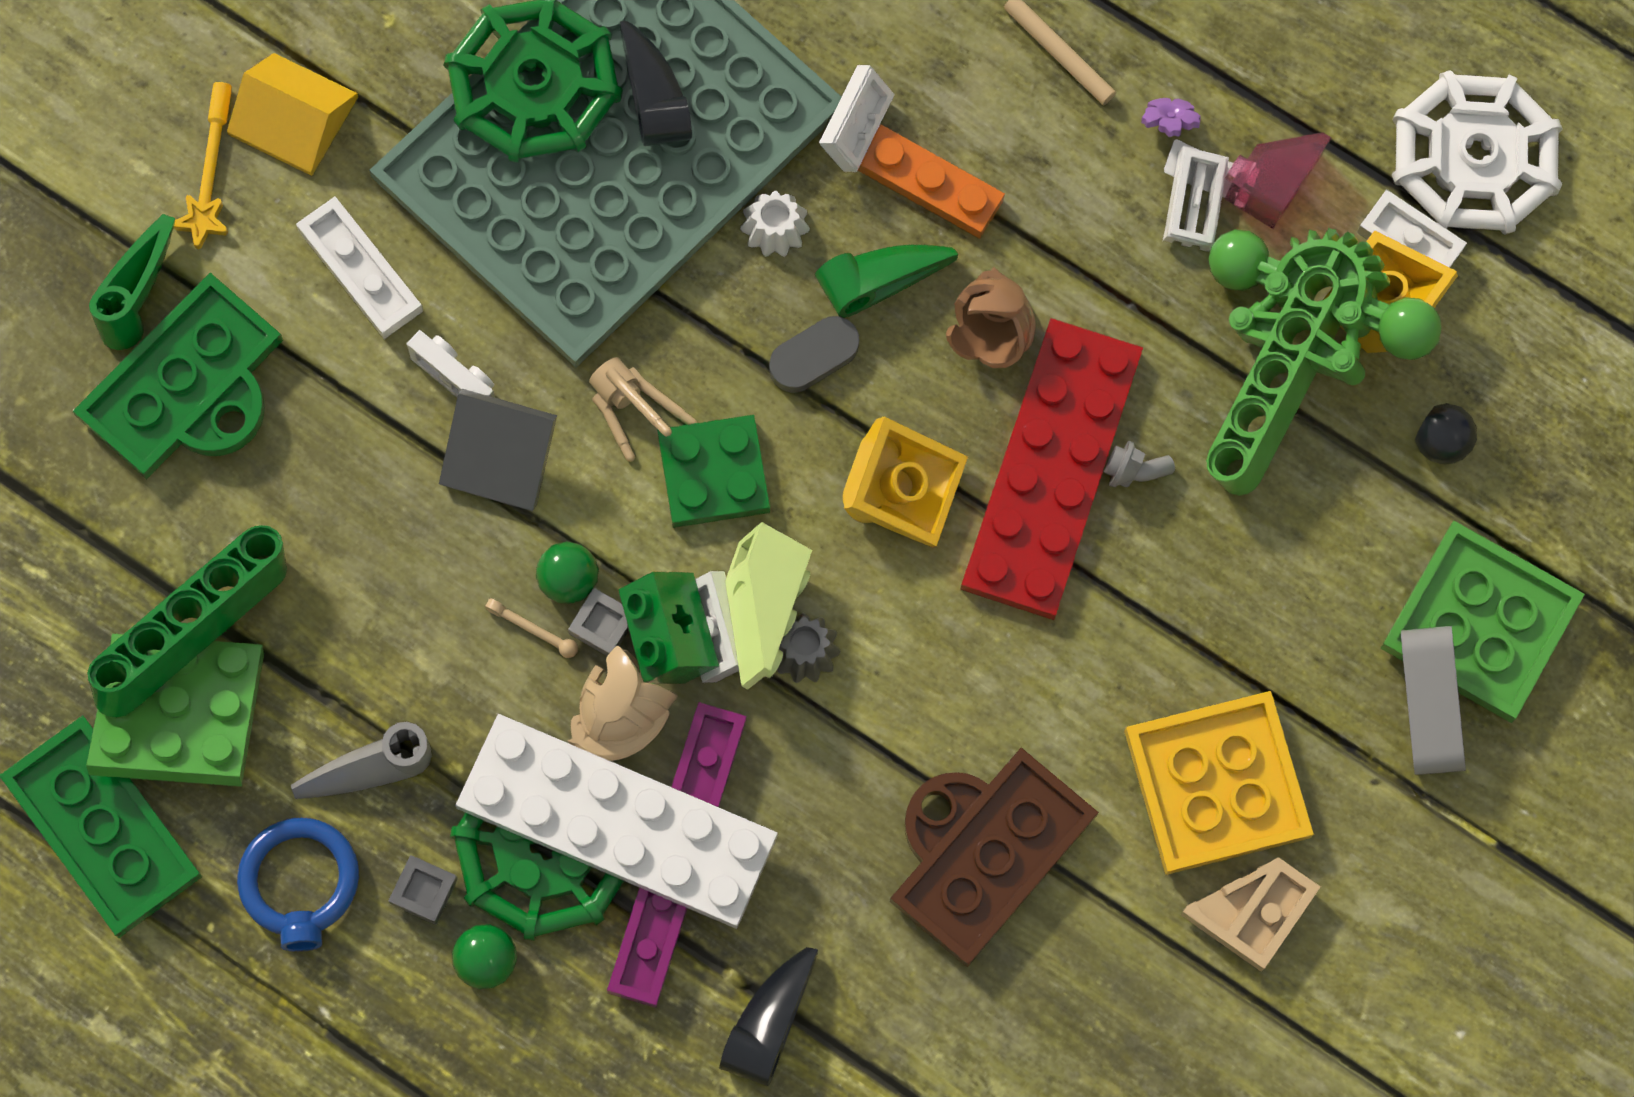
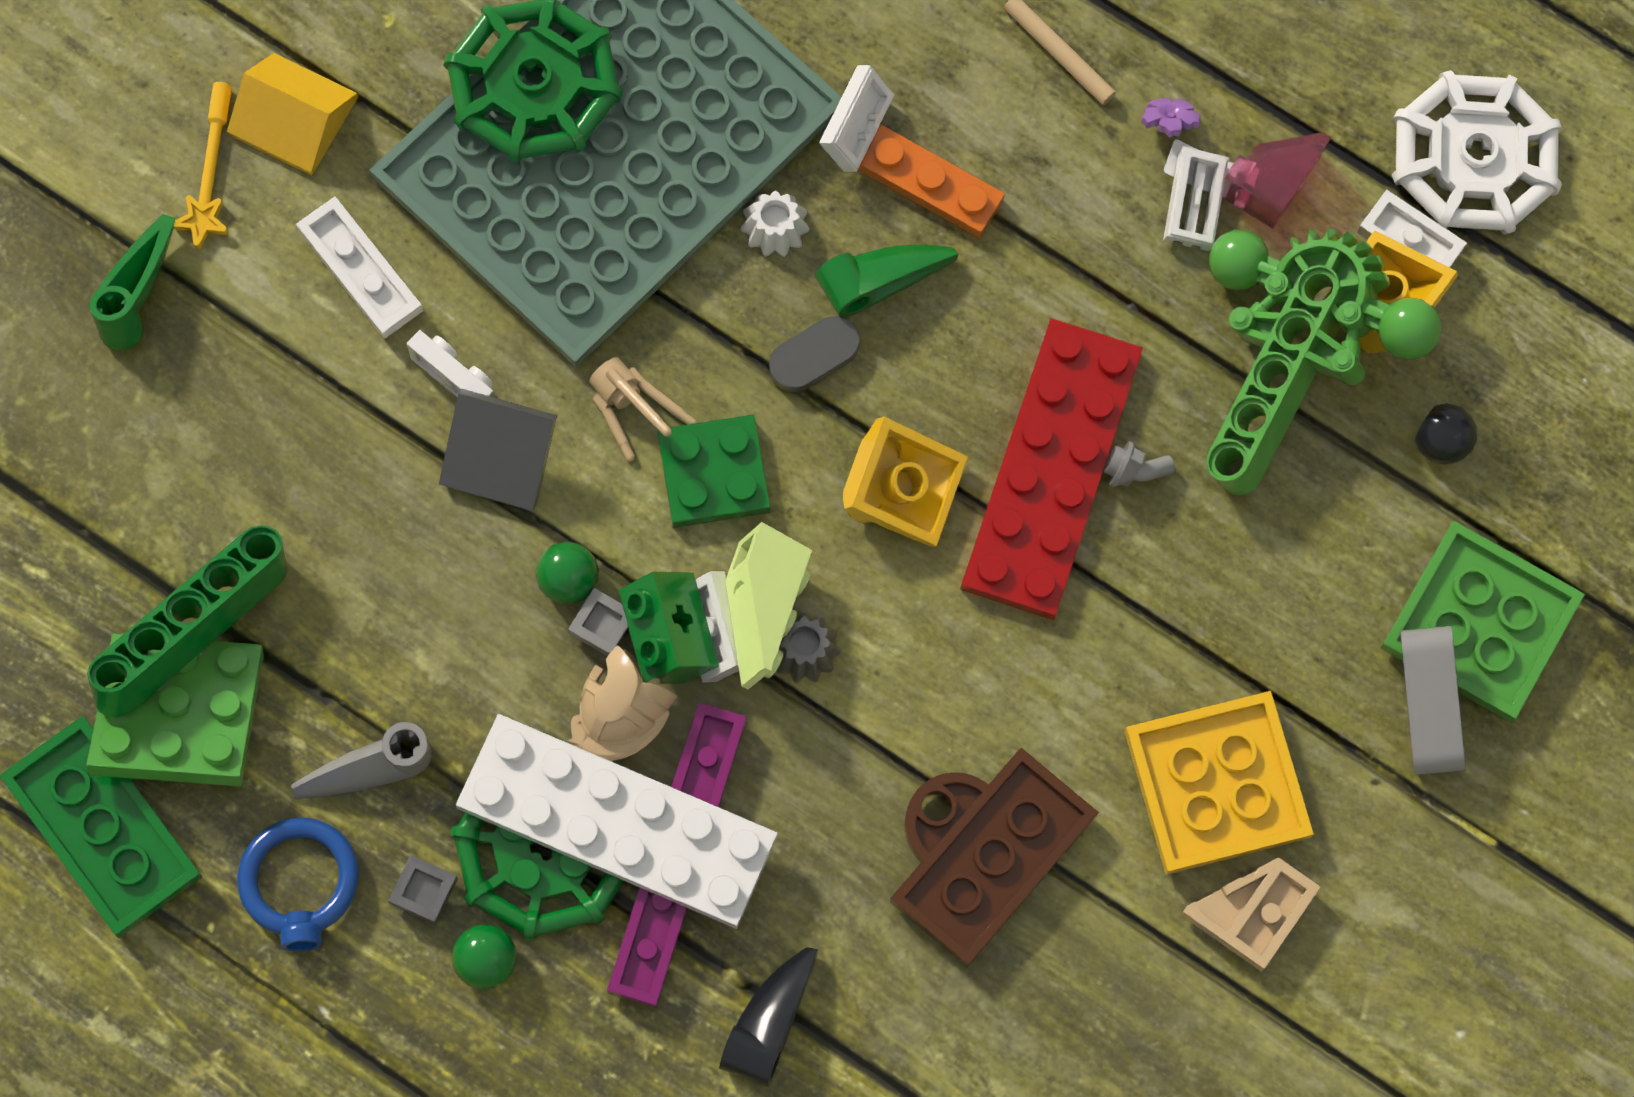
(185, 381): green plate -> none
(568, 648): tan hinge -> none
(656, 94): black piece -> none
(992, 321): medium nougat helmet -> none

